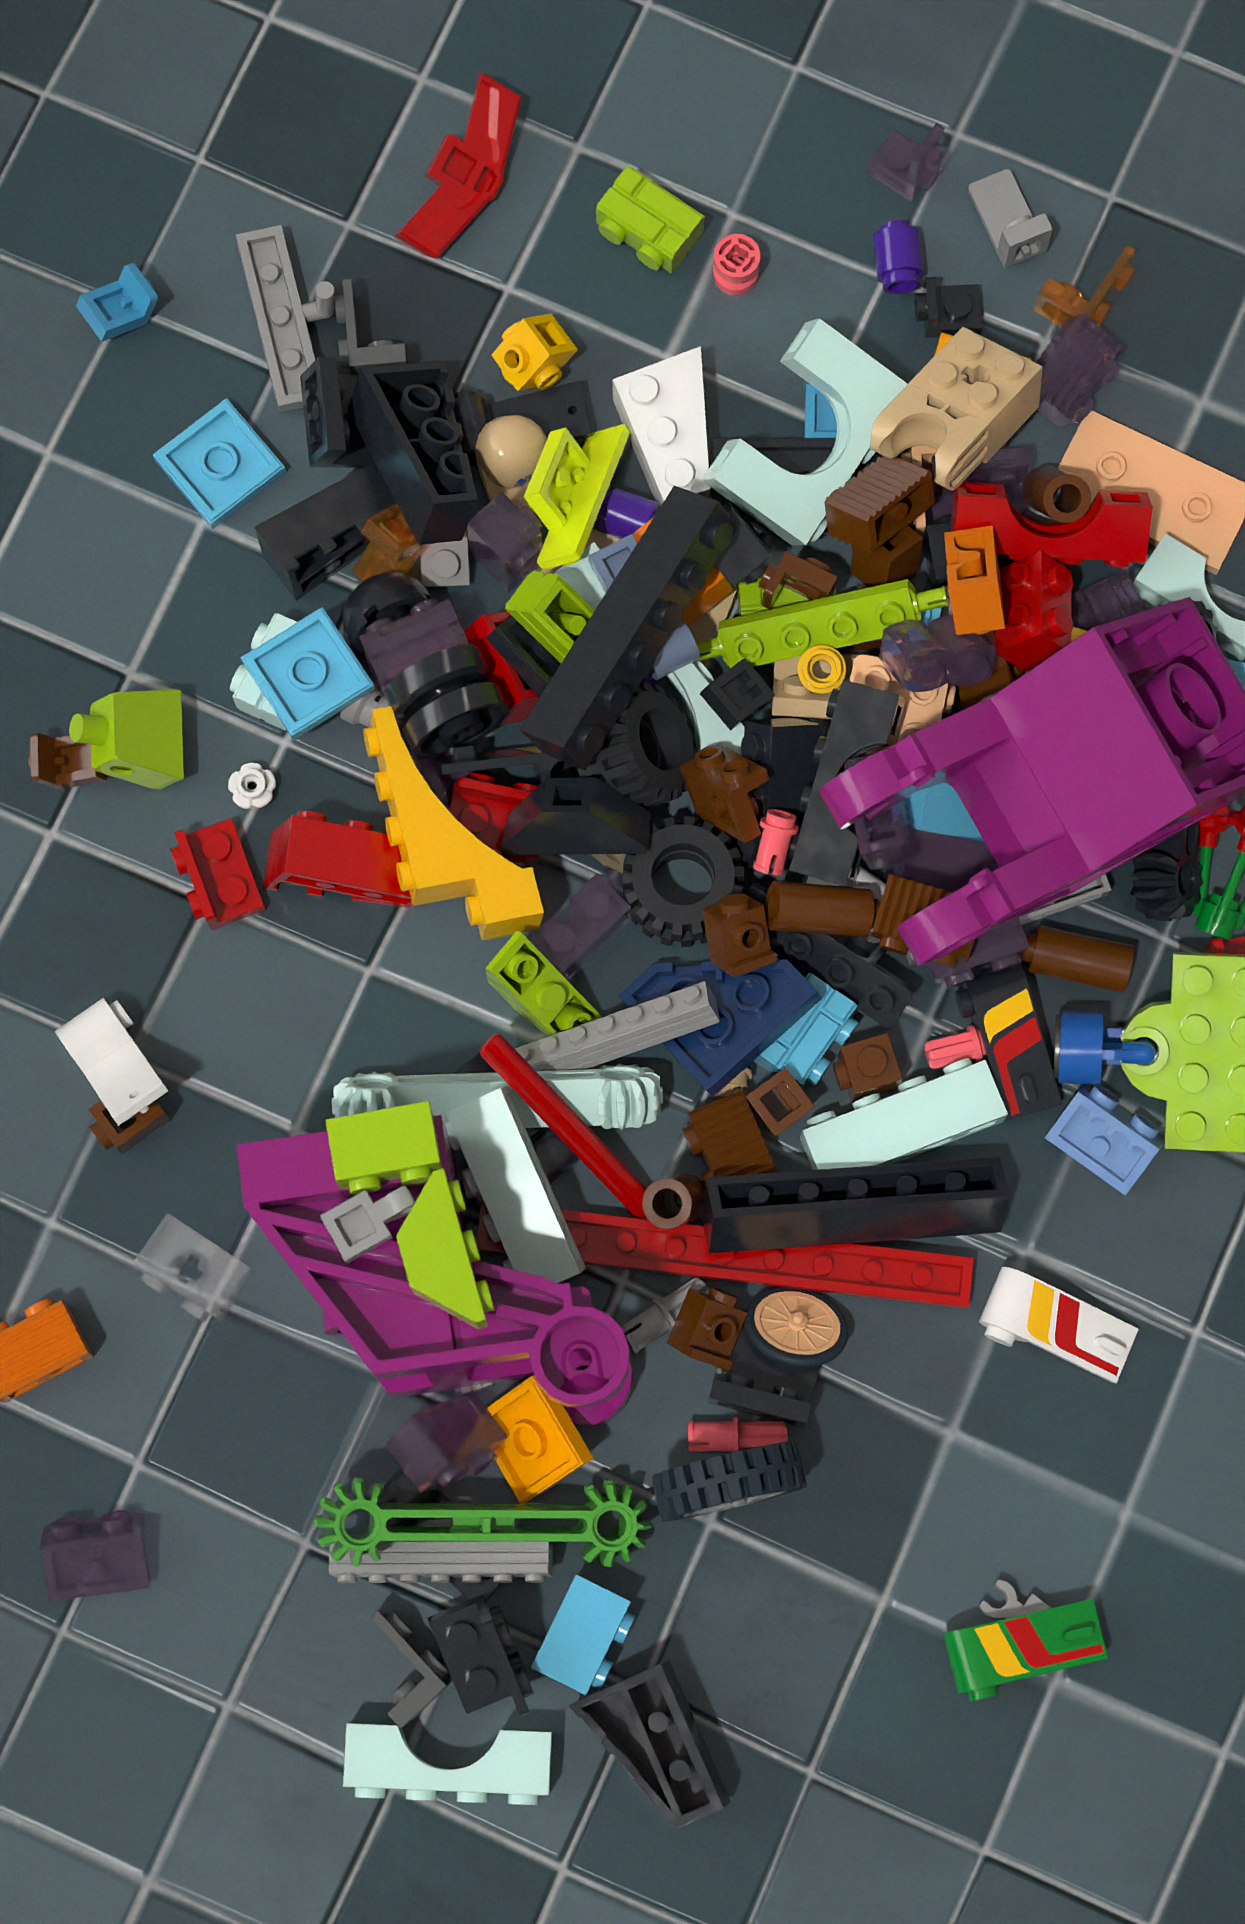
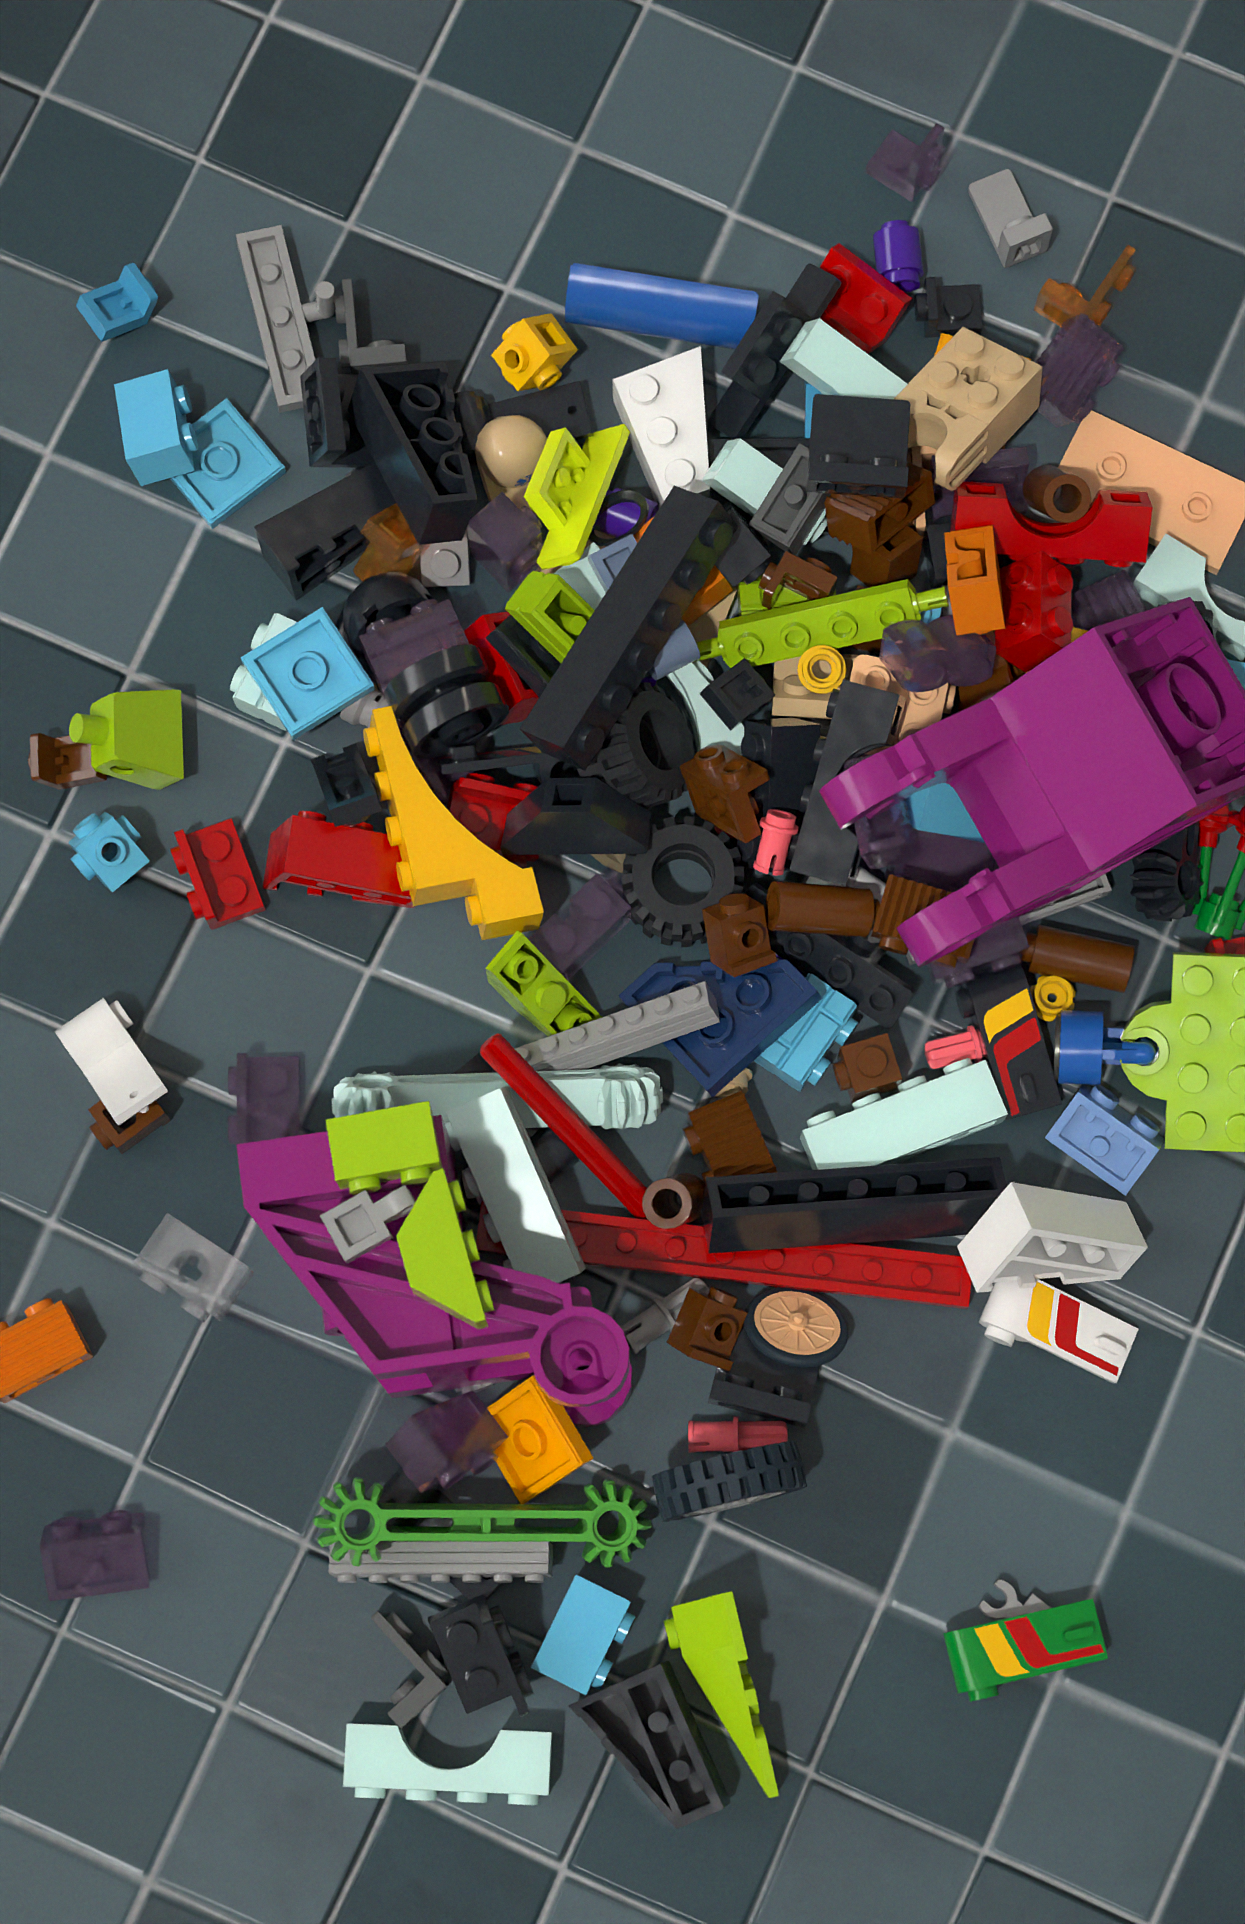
(121, 858): none -> medium azure brick
(155, 427): none -> medium azure brick
(254, 798): white plate -> none
(266, 1098): none -> clear purple bracket
(346, 786): none -> black plate
(465, 170): red plate -> none
(616, 498): none -> black piece
(648, 220): lime brick -> none
(659, 306): none -> blue brick
(717, 1658): none -> lime wedge
(736, 275): coral wheel -> none
(756, 360): none -> black bracket
(780, 1102): reddish brown brick -> none
(789, 510): none -> dark grey slope
(858, 446): none -> black bracket
(865, 303): none -> red bracket
(1050, 1235): none -> white wedge
(1054, 985): none -> yellow plate

